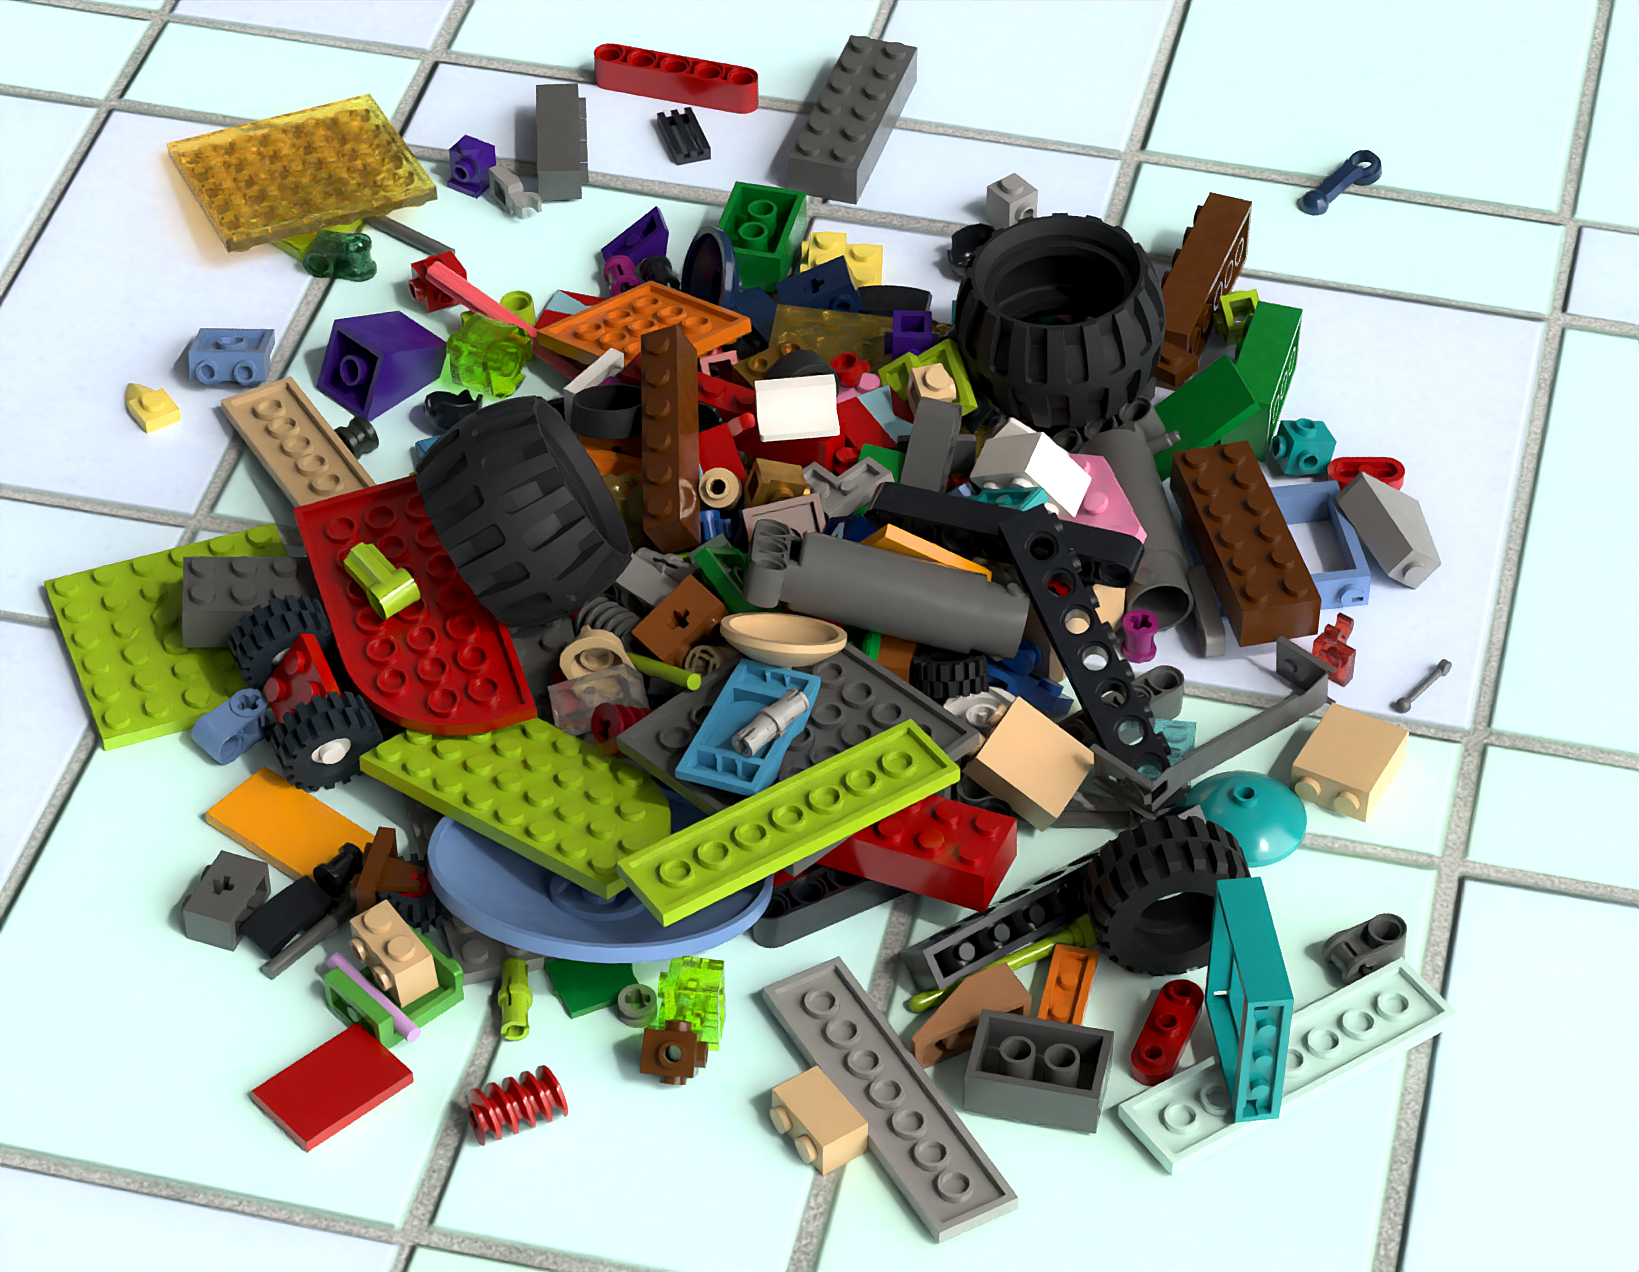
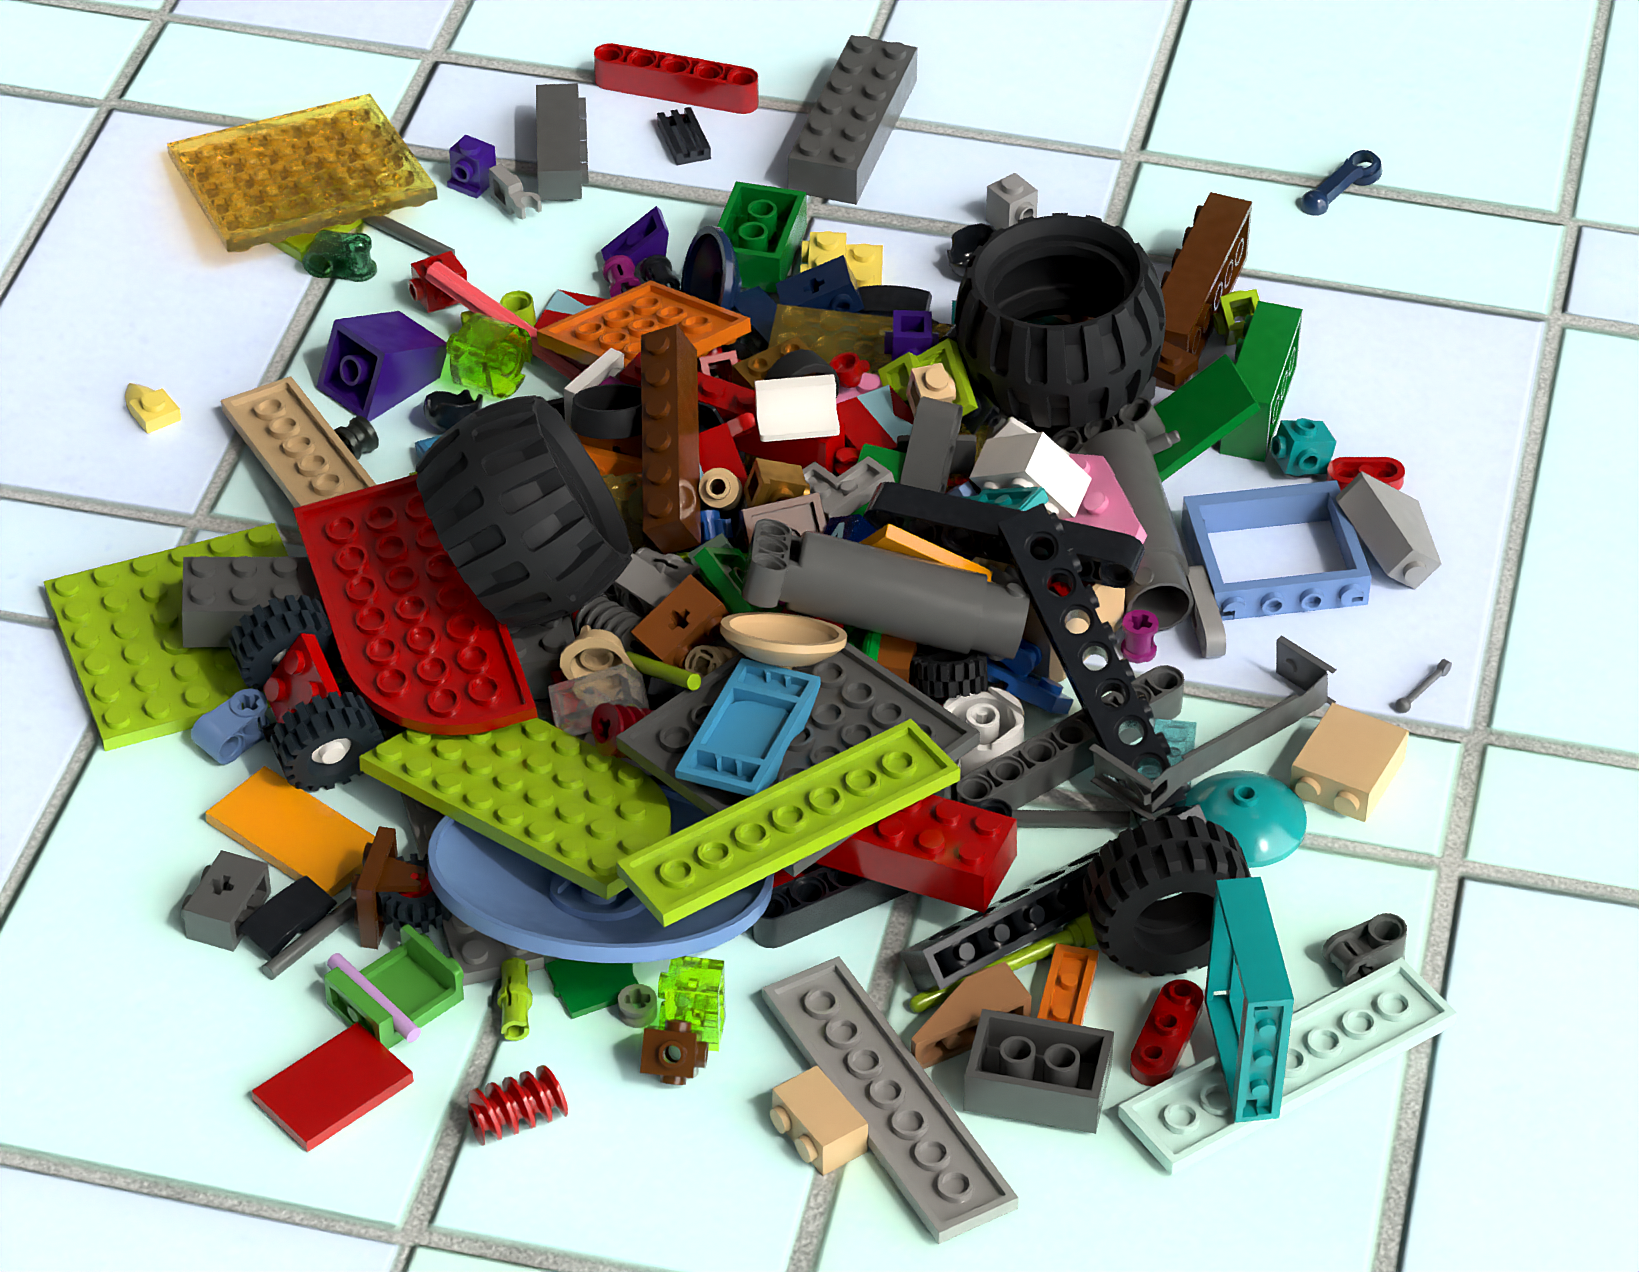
(231, 355): medium blue plate -> none
(340, 870): black bush -> none
(384, 586): lime piece -> none
(393, 953): tan brick -> none
(770, 723): light grey pin -> none
(1029, 763): tan brick -> none
(1244, 544): reddish brown brick -> none
(1333, 650): clear red plate -> none

